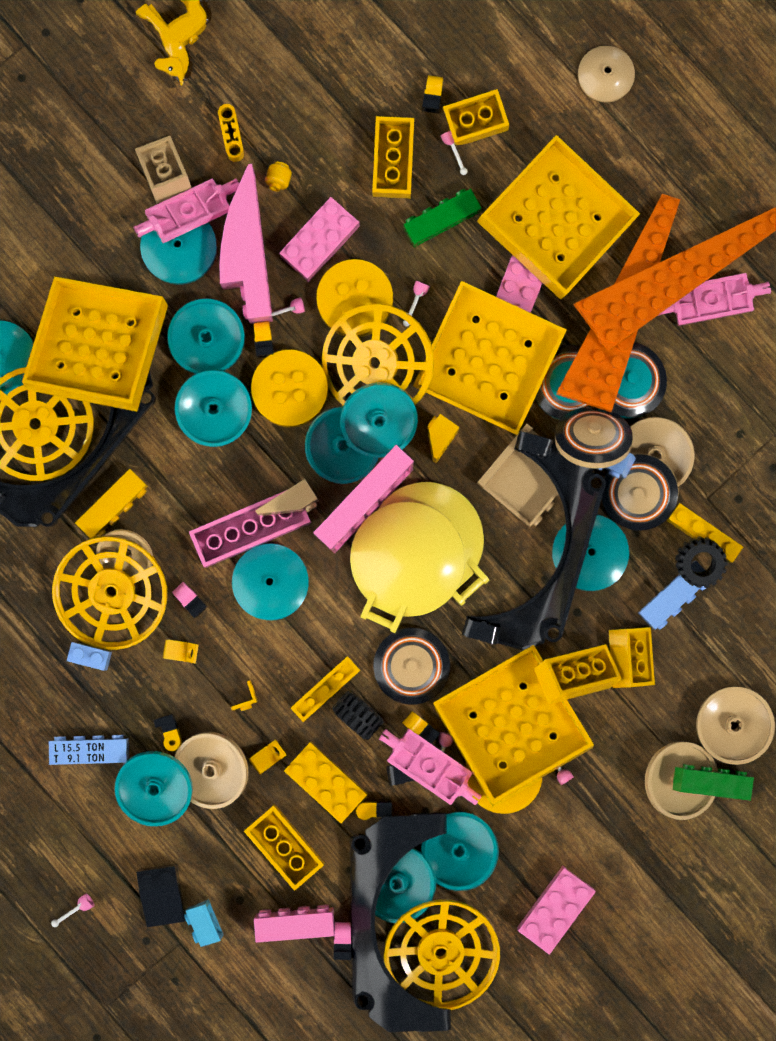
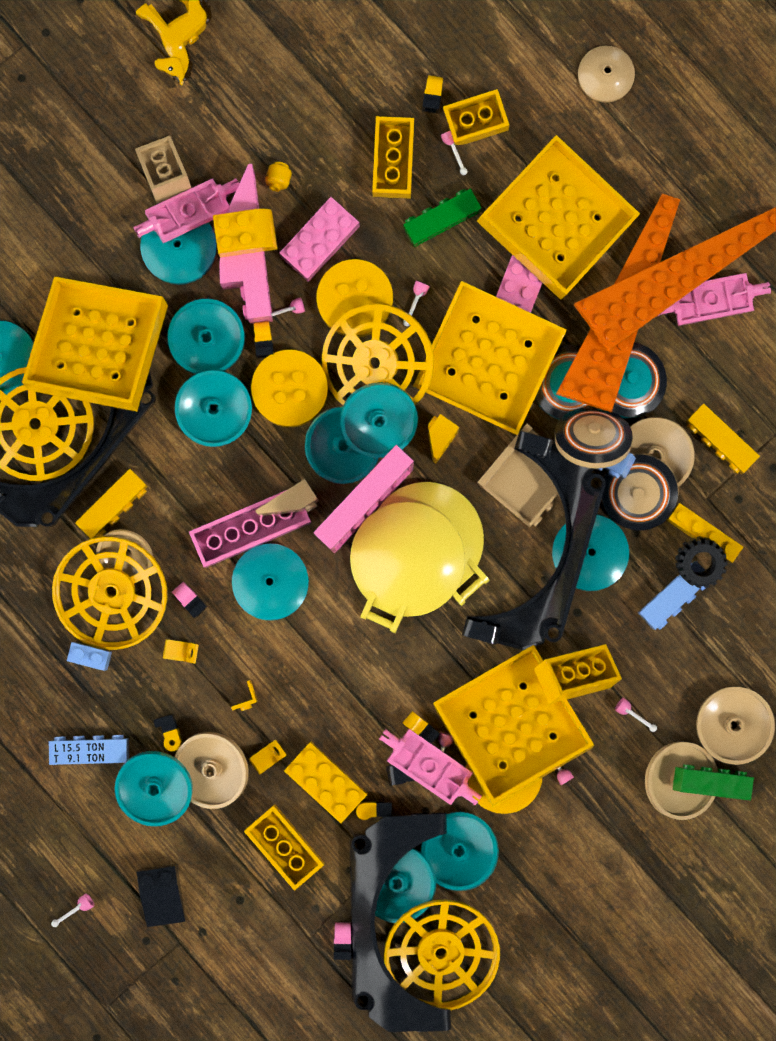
(204, 923): medium azure slope -> none
(224, 122): yellow beam -> none
(244, 232): none -> yellow brick
(294, 924): bright pink brick -> none
(325, 689): yellow plate -> none
(357, 715): black tyre -> none
(411, 666): dish -> none
(556, 909): bright pink brick -> none
(624, 707): none -> hinge
(632, 656): yellow slope -> none
(722, 439): none -> yellow brick

